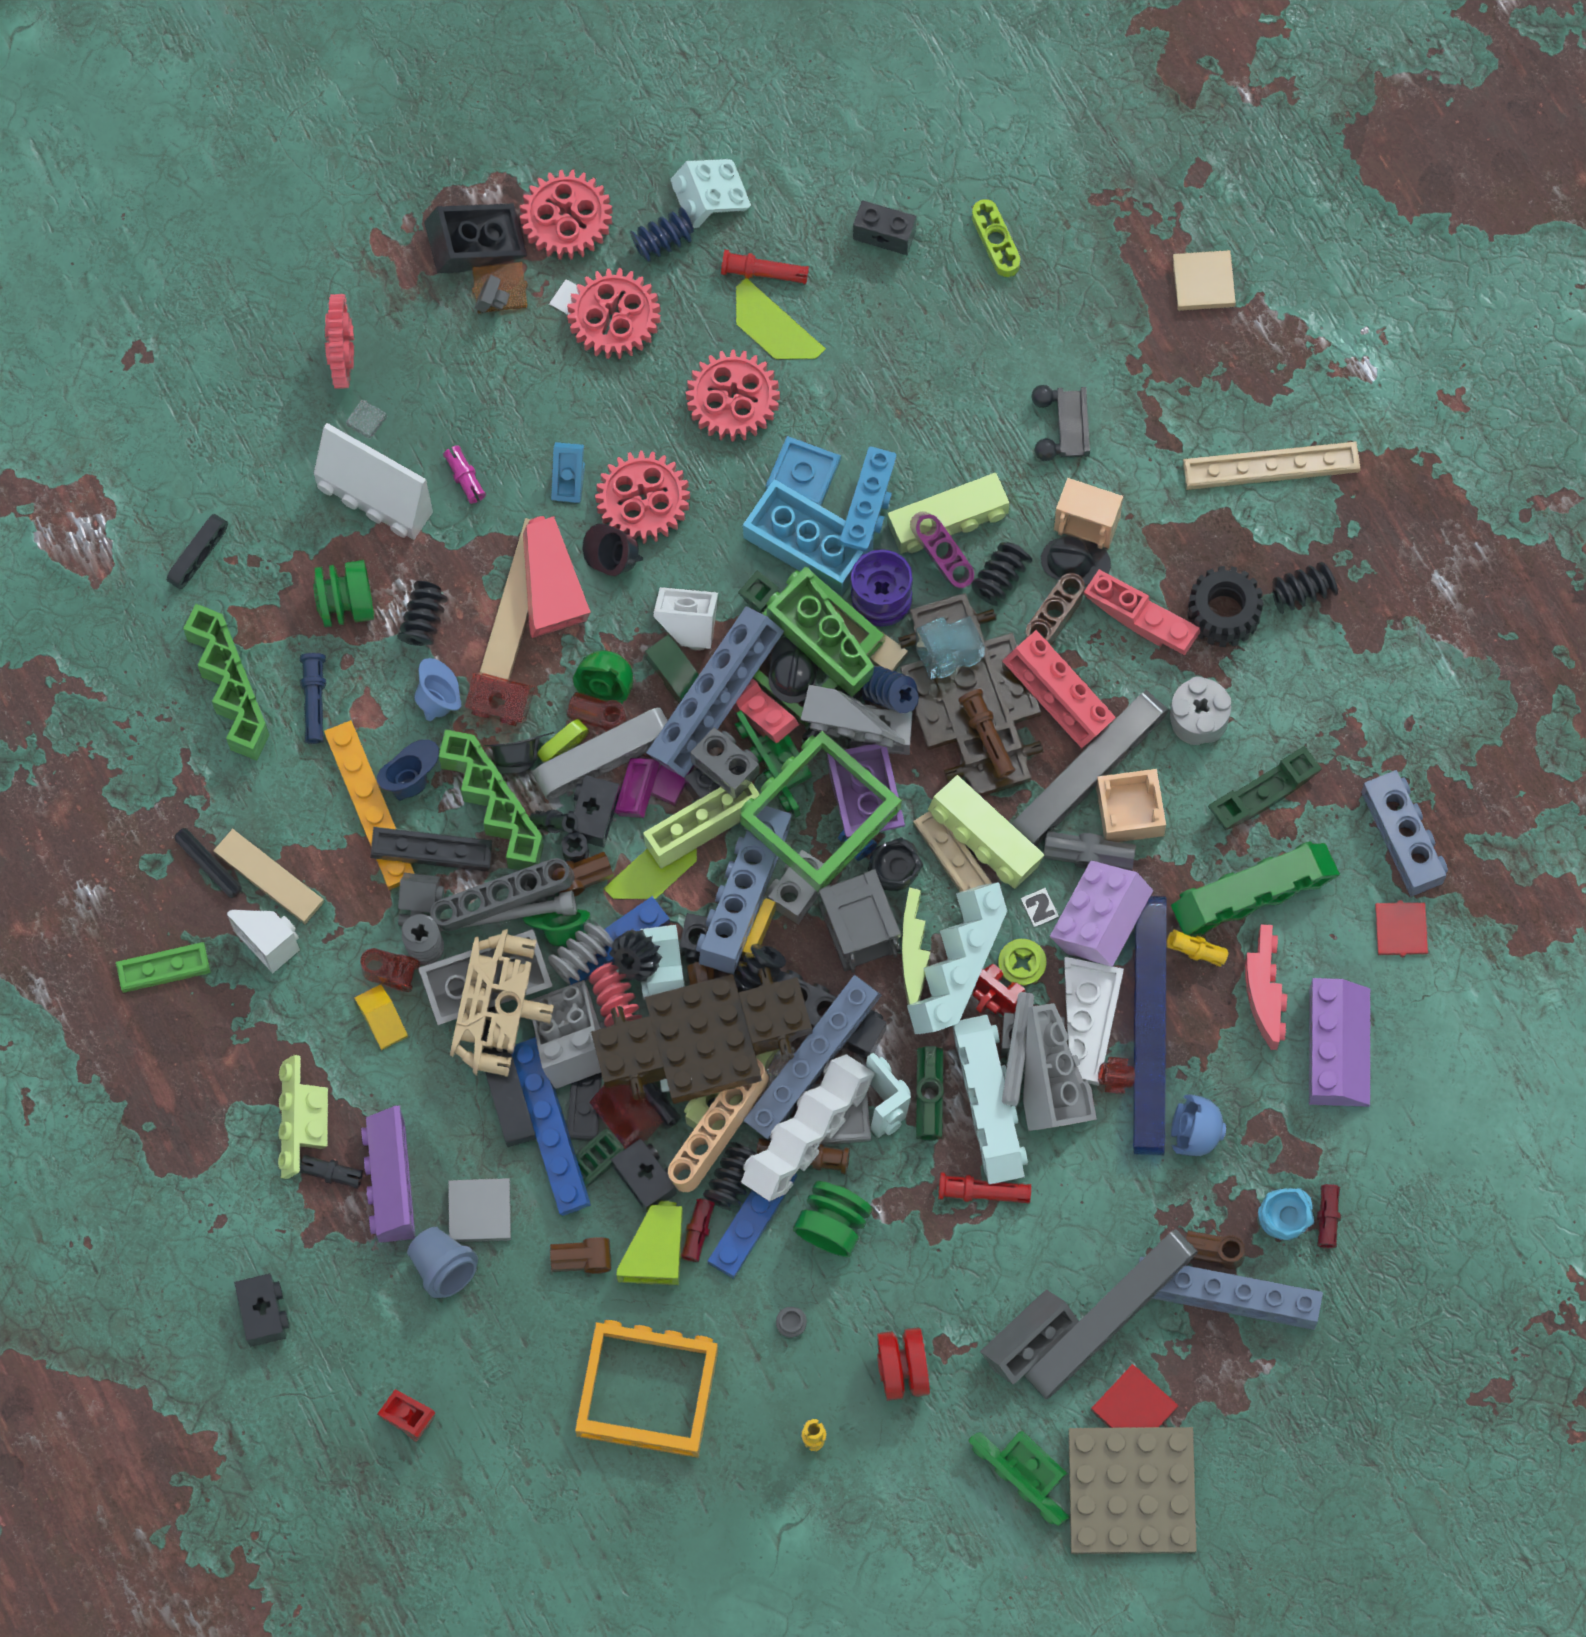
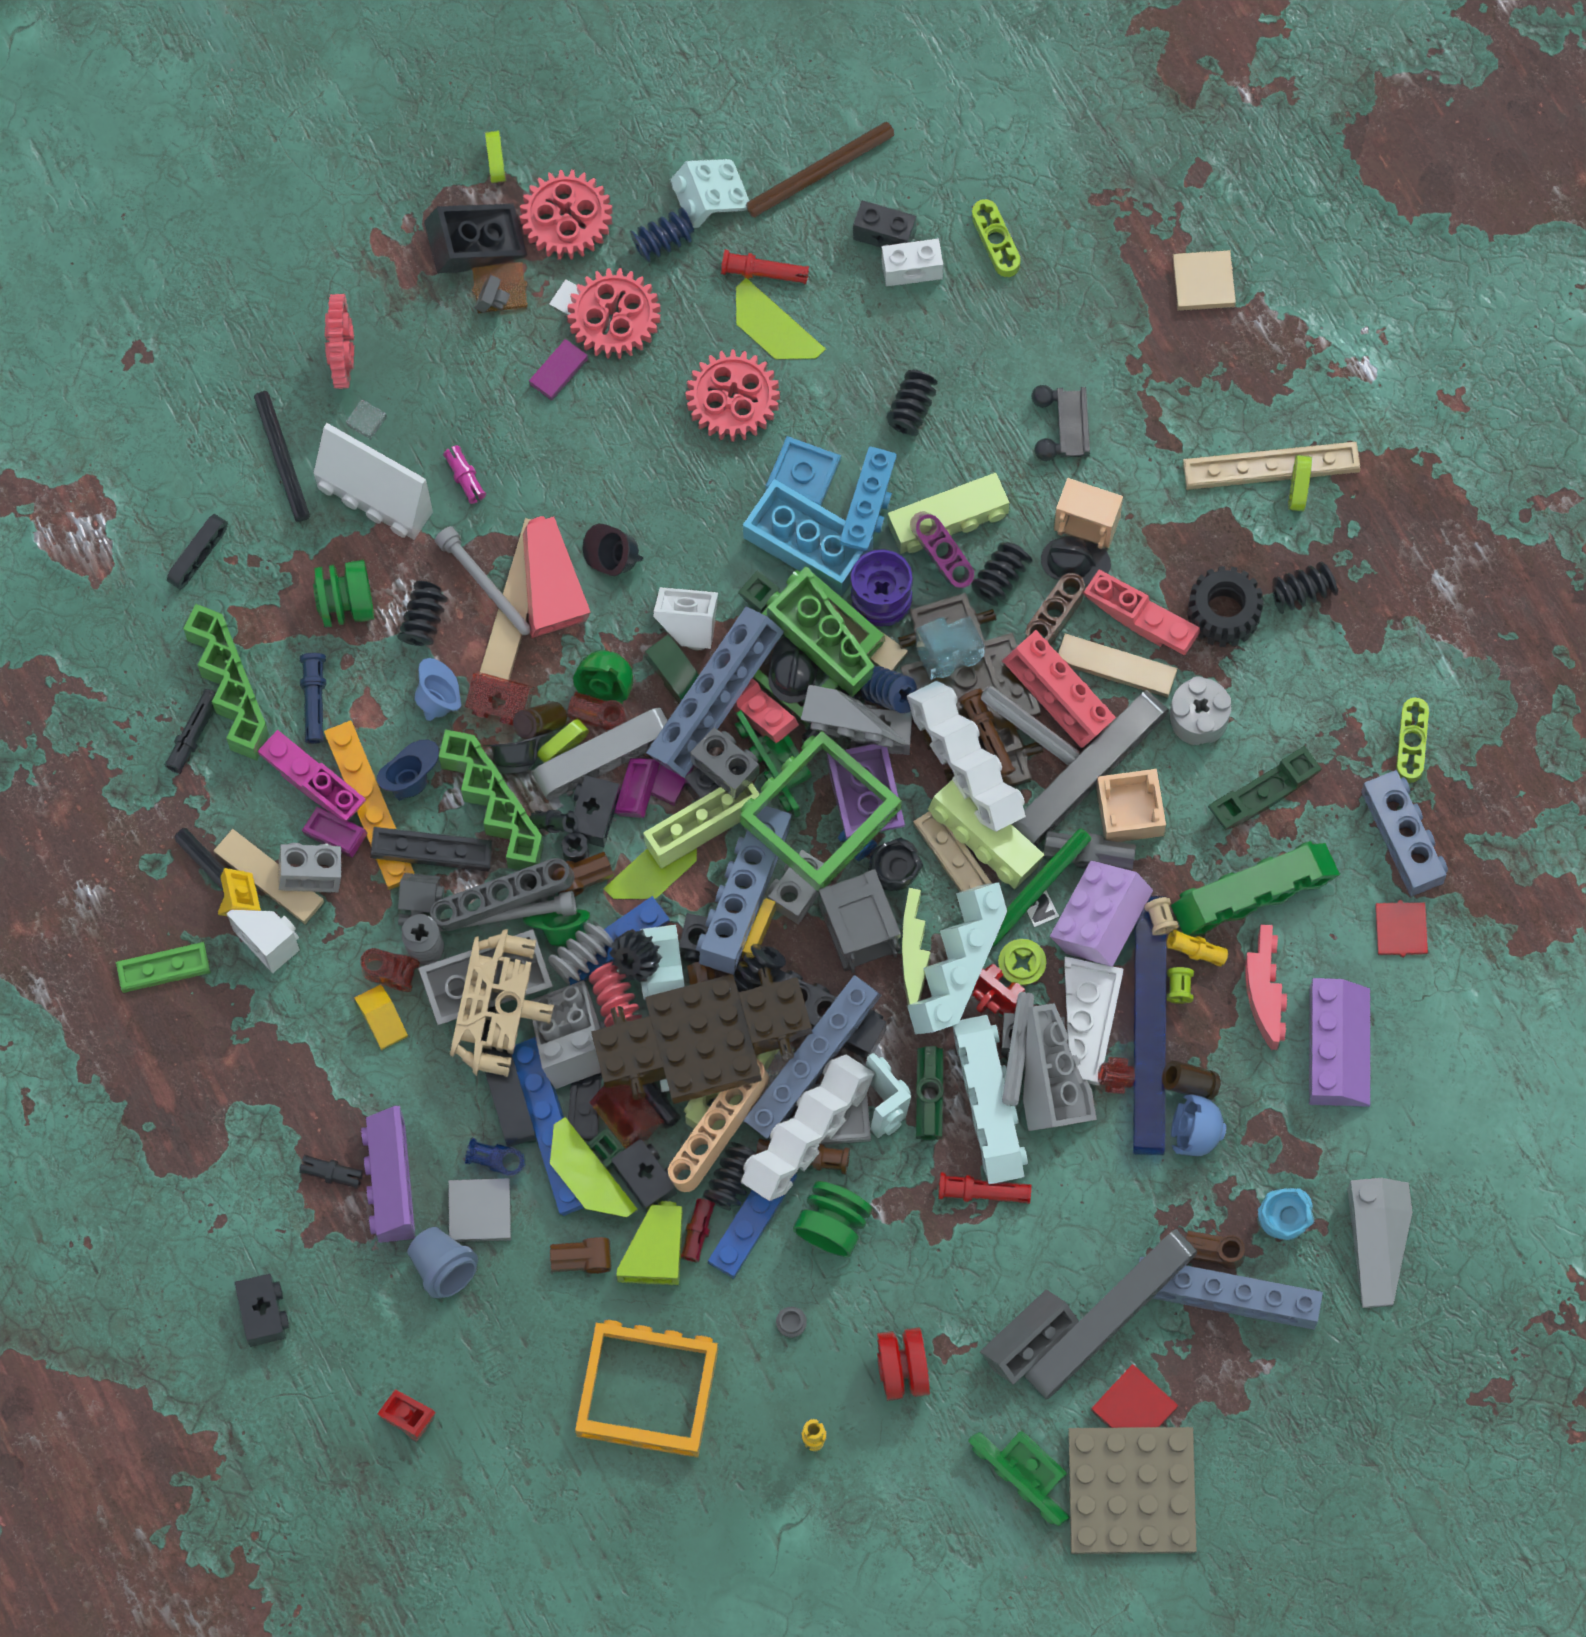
(187, 740): none -> black pin
(238, 892): none -> yellow slope
(282, 456): none -> black axle
(303, 1117): yellowish green bracket -> none
(309, 874): none -> light grey brick
(311, 777): none -> dark pink slope
(333, 831): none -> magenta tile
(449, 541): none -> light grey piece
(495, 156): none -> lime beam
(496, 1156): none -> clear blue connector
(540, 720): none -> dark brown piece
(558, 369): none -> magenta tile
(567, 472): dark azure slope -> none
(585, 1173): none -> lime sticker
(650, 519): coral gear -> none
(820, 169): none -> reddish brown axle
(910, 402): none -> black piece
(912, 262): none -> white brick
(957, 744): none -> white brick
(1029, 725): none -> light grey axle
(1043, 881): none -> green axle
(1117, 665): none -> tan tile
(1161, 916): none -> tan bush
(1180, 985): none -> lime bush
(1190, 1080): none -> dark brown piece
(1300, 483): none -> lime beam
(1328, 1216): dark red pin -> none
(1380, 1231): none -> light grey wedge
(1406, 719): none -> lime beam

